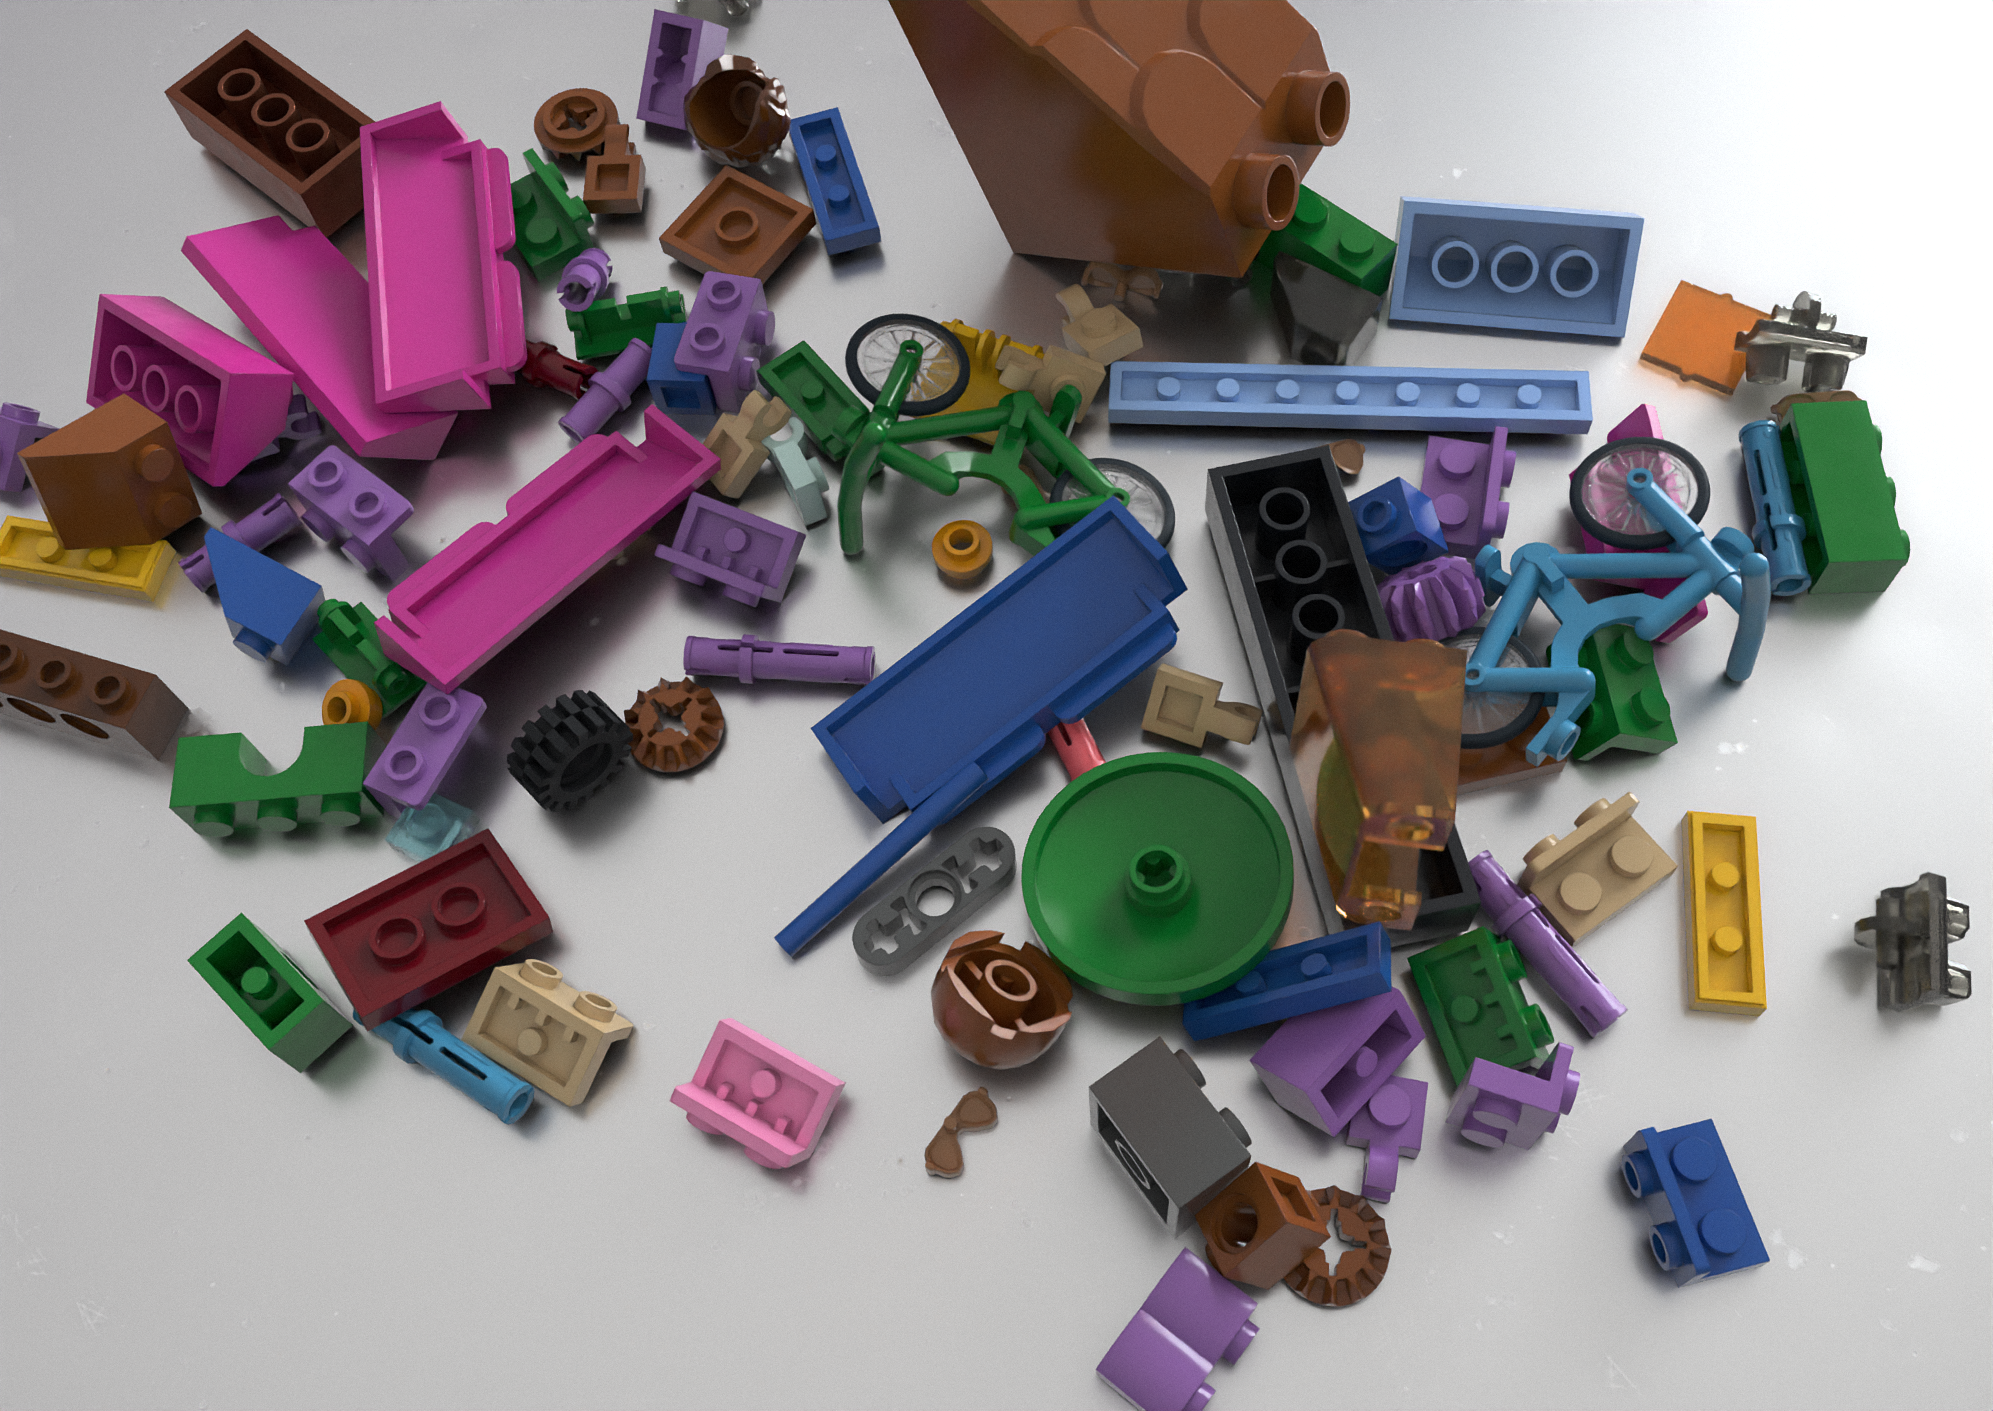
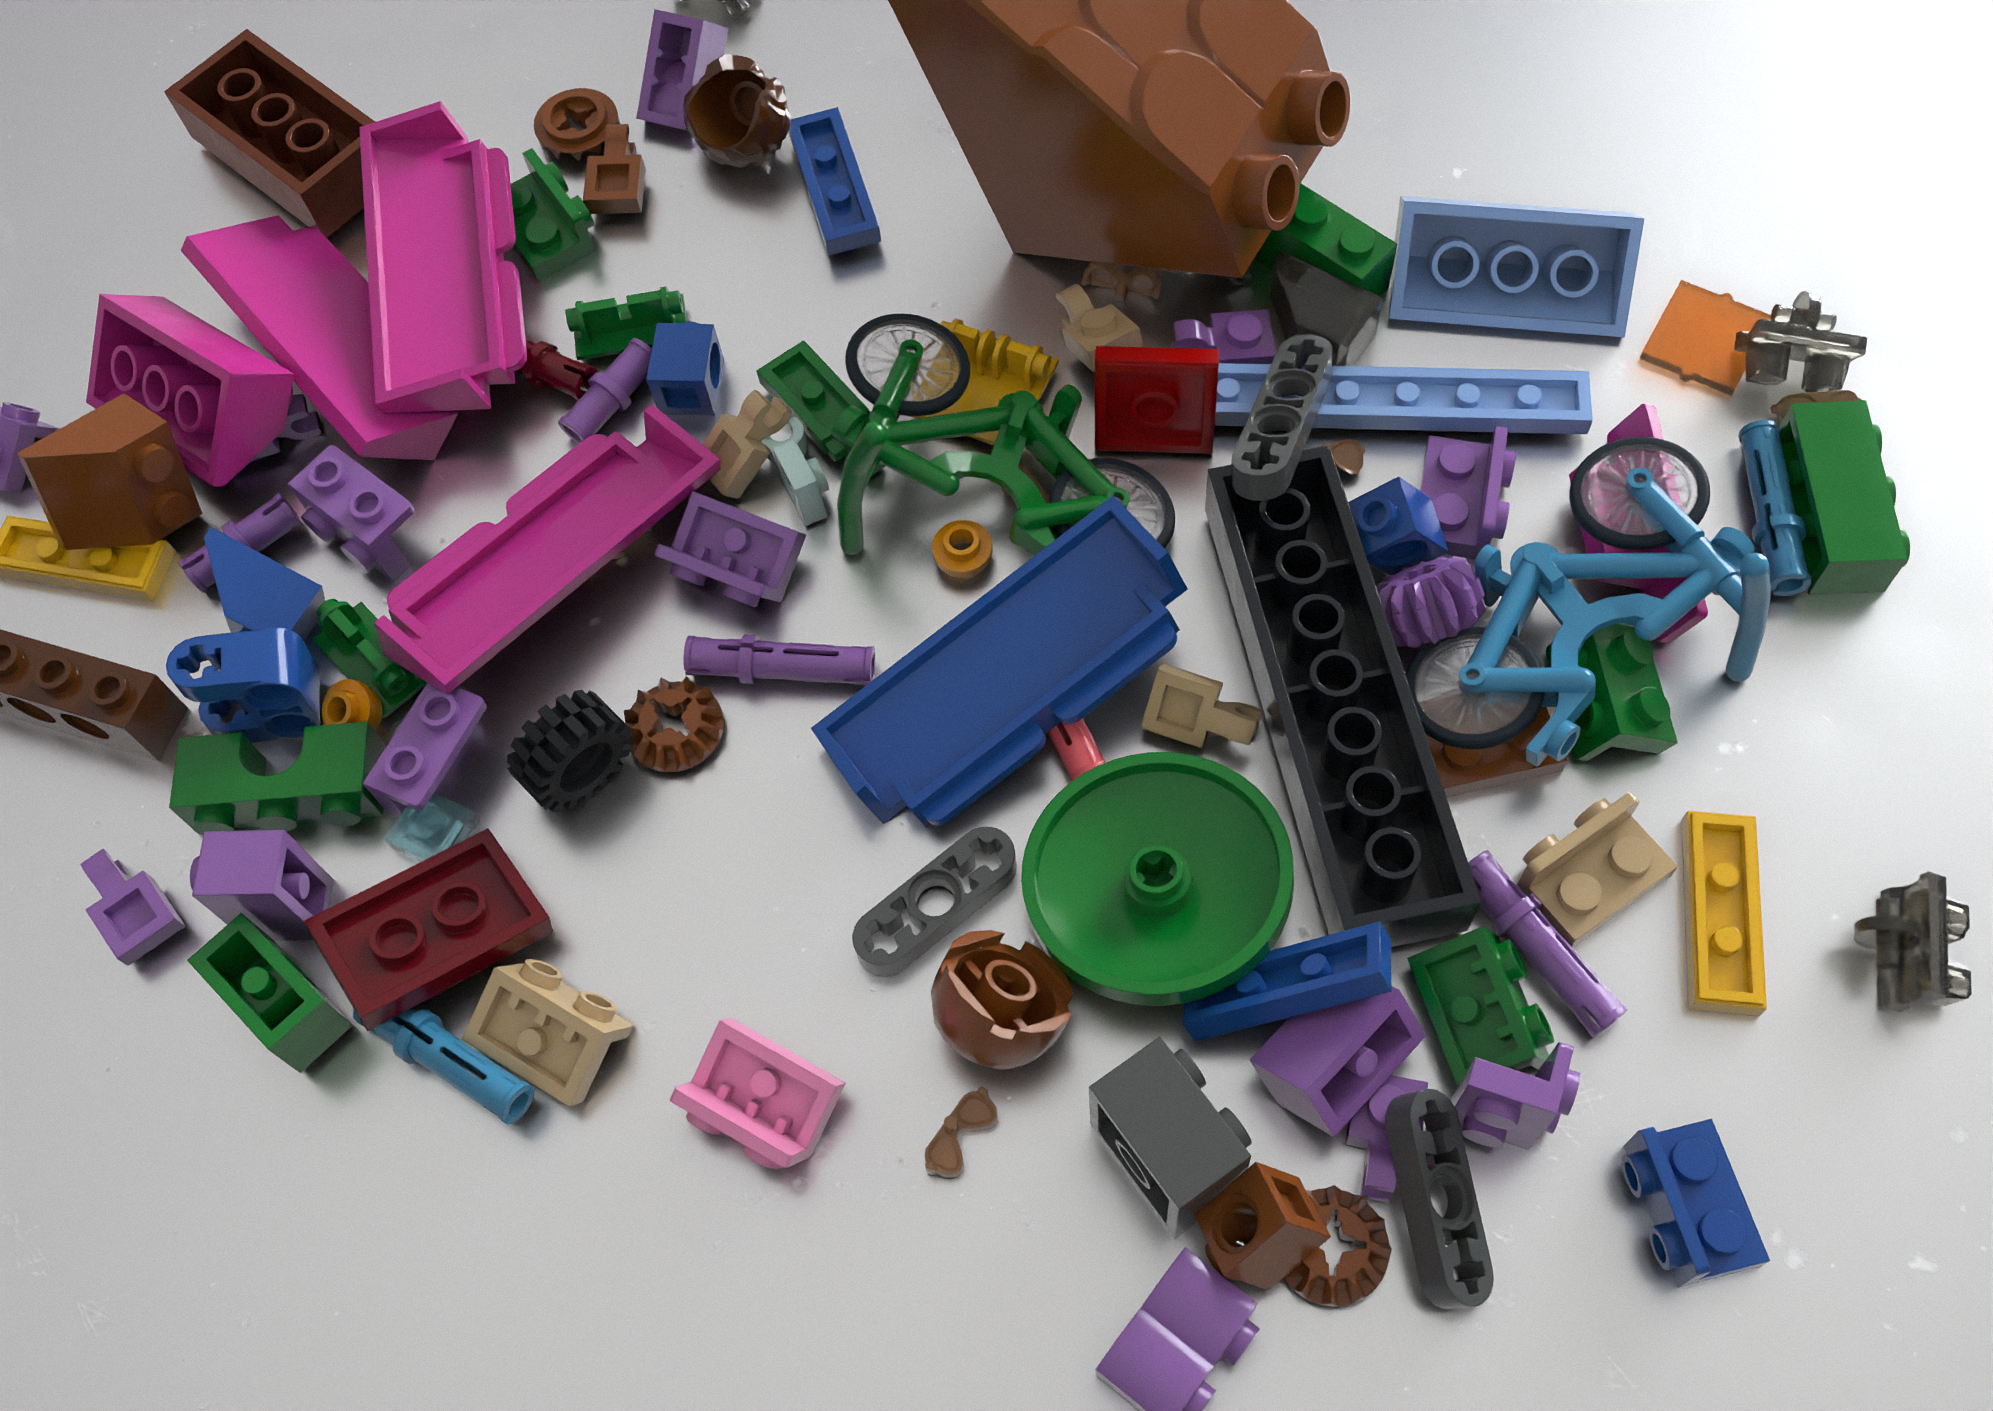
(132, 910): none -> medium lavender plate
(258, 669): none -> blue piece
(263, 878): none -> medium lavender brick
(584, 279): medium lavender pin -> none
(727, 336): medium lavender bracket -> none
(738, 227): dark orange plate -> none
(881, 858): blue bar -> none
(1050, 374): tan plate -> none
(1155, 399): none -> red tile
(1239, 336): none -> medium lavender plate
(1282, 414): none -> dark grey beam
(1376, 762): clear orange windscreen -> none
(1468, 1245): none -> dark grey beam

